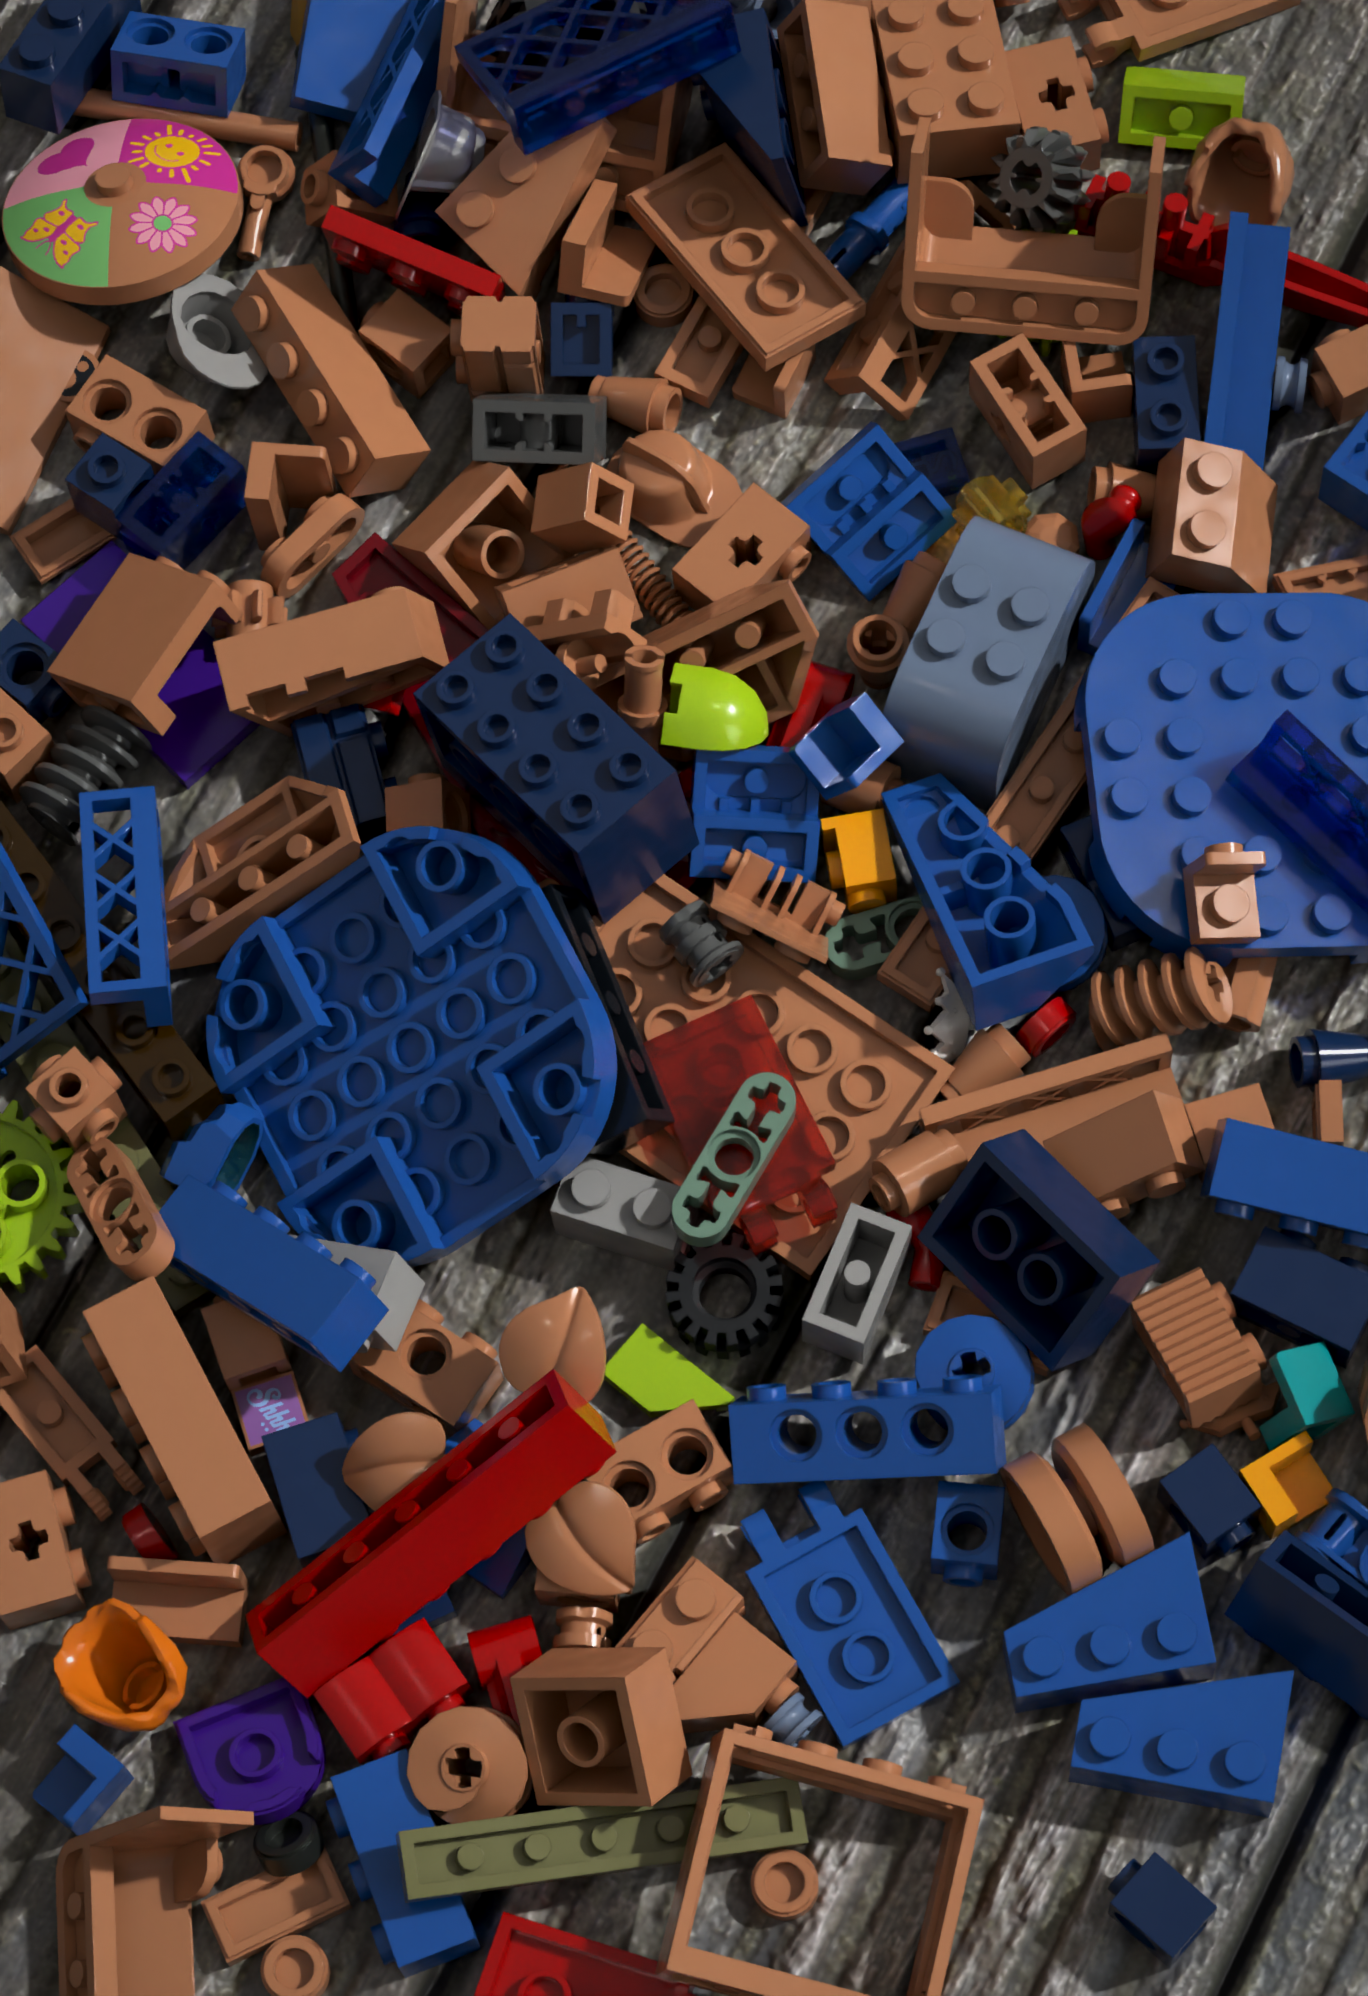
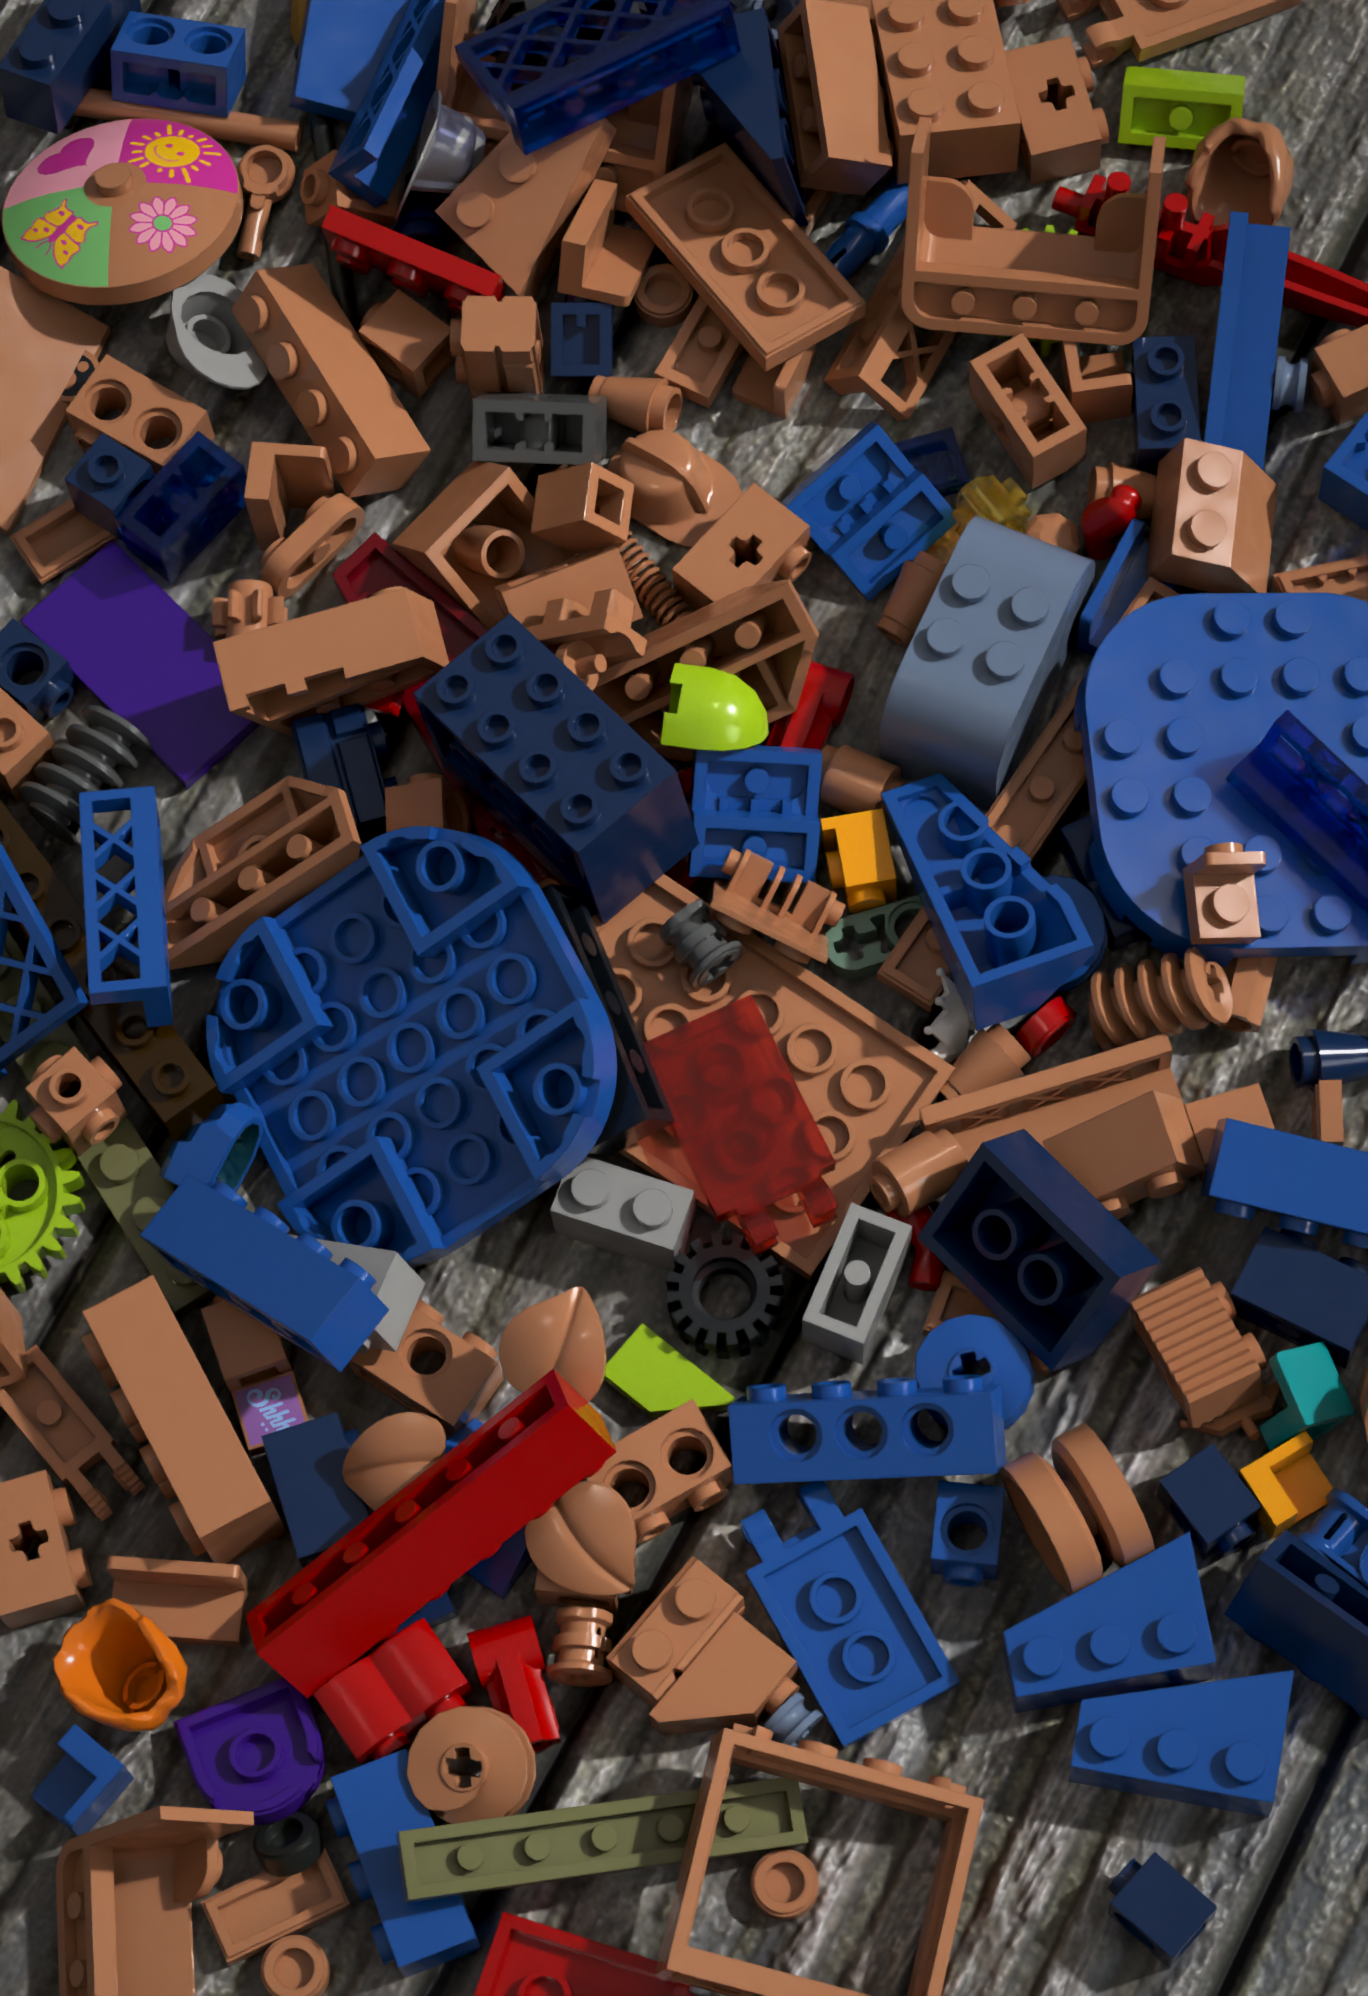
(139, 637): nougat panel -> none
(139, 1217): nougat beam -> none
(148, 1534): red tile -> none
(601, 1726): nougat brick -> none
(642, 700): nougat pin -> none
(726, 1208): sand green beam -> none
(845, 746): blue panel -> none
(877, 649): nougat cone -> none
(1061, 180): dark grey gear -> none

